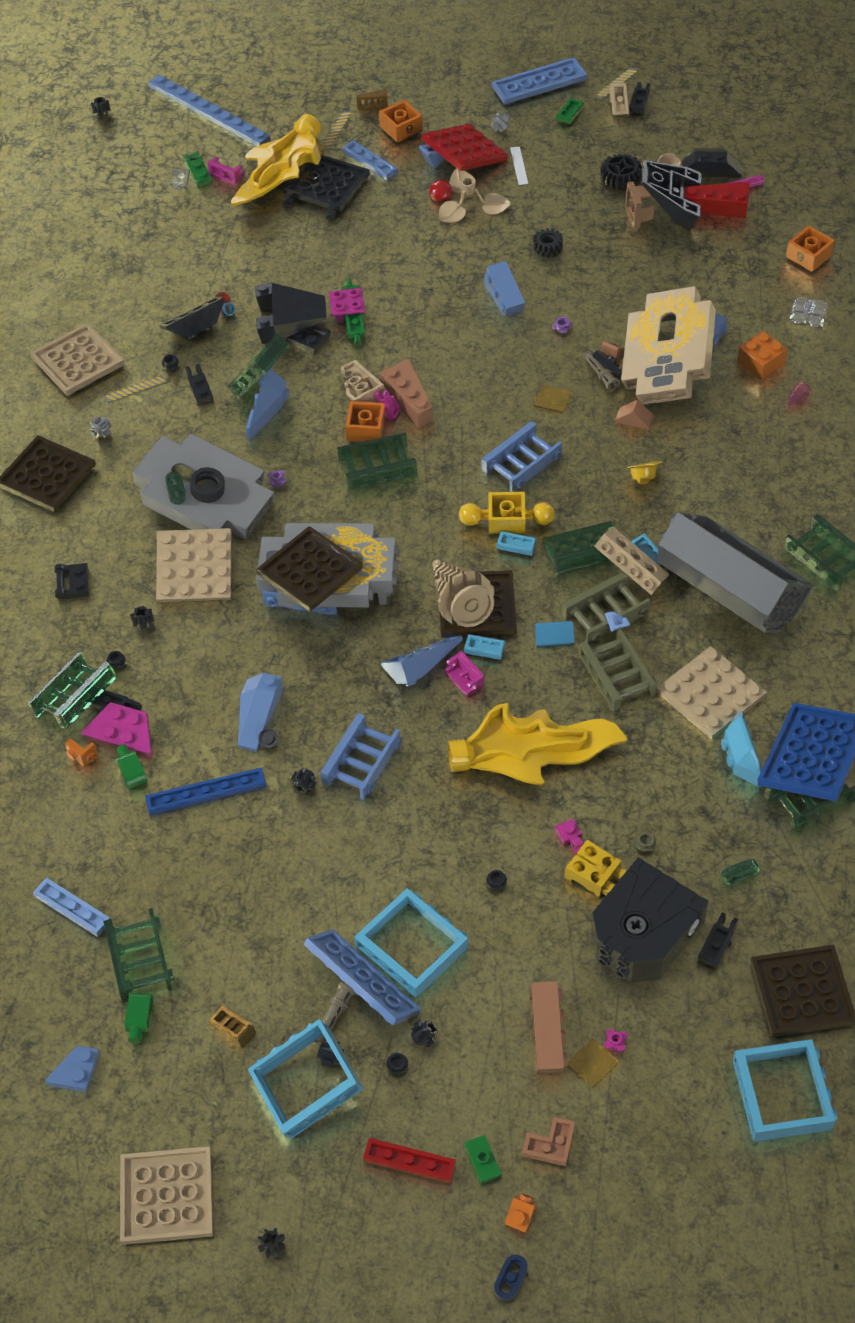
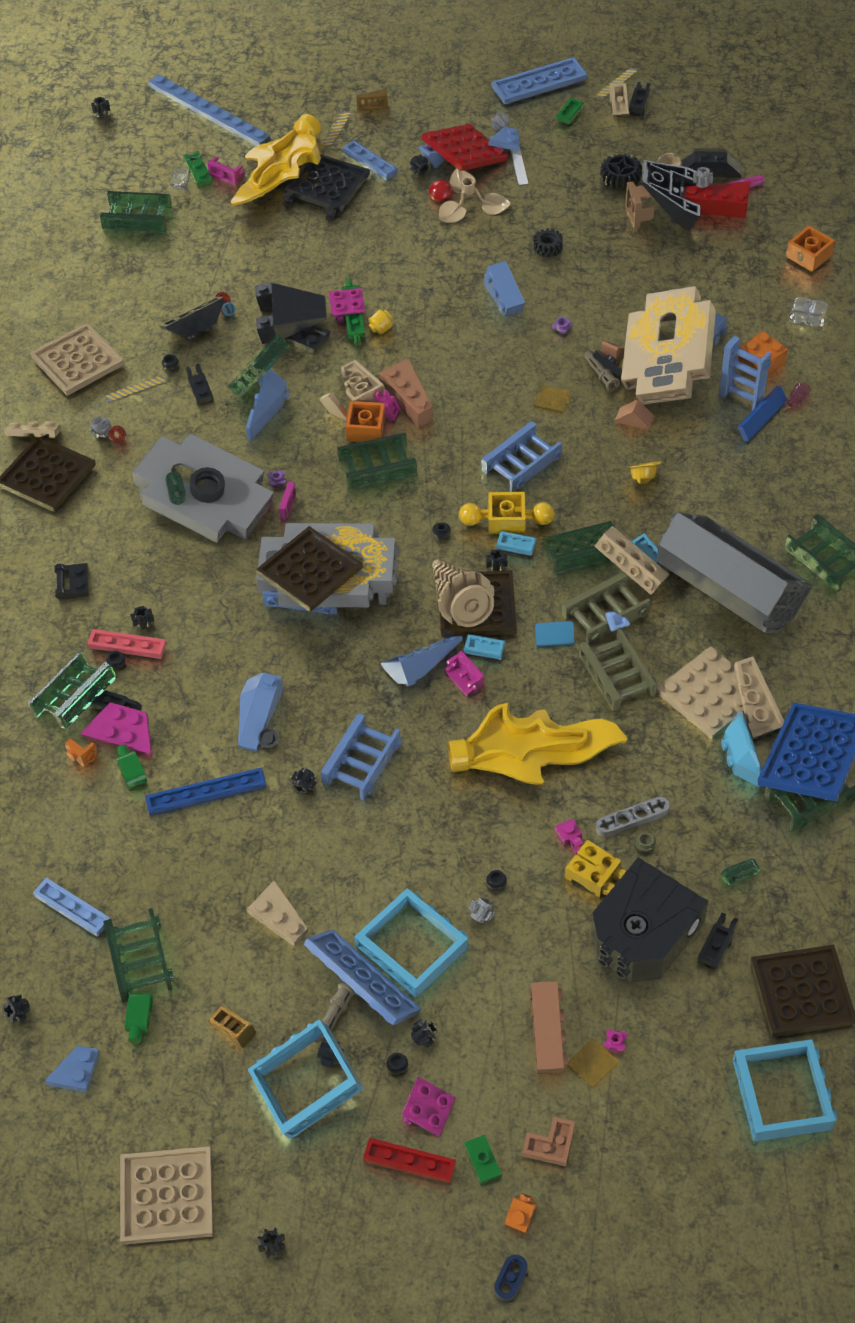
(16, 1008): none -> black gear
(38, 430): none -> tan wing
(122, 434): none -> clear red plate
(127, 643): none -> coral plate
(140, 221): none -> clear green fence
(193, 565): tan plate -> none
(278, 914): none -> tan wing
(287, 501): none -> dark pink tile
(333, 406): none -> tan tile
(380, 321): none -> yellow head
(400, 120): orange brick -> none
(419, 164): none -> black gear
(428, 1106): none -> dark pink hinge
(441, 530): none -> black plate
(482, 910): none -> light grey gear
(496, 560): none -> black gear
(506, 138): none -> medium blue wing
(634, 819): none -> light grey beam
(703, 177): none -> light grey gear
(729, 373): none -> medium blue fence
(757, 701): none -> tan wing
(762, 413): none -> blue tile

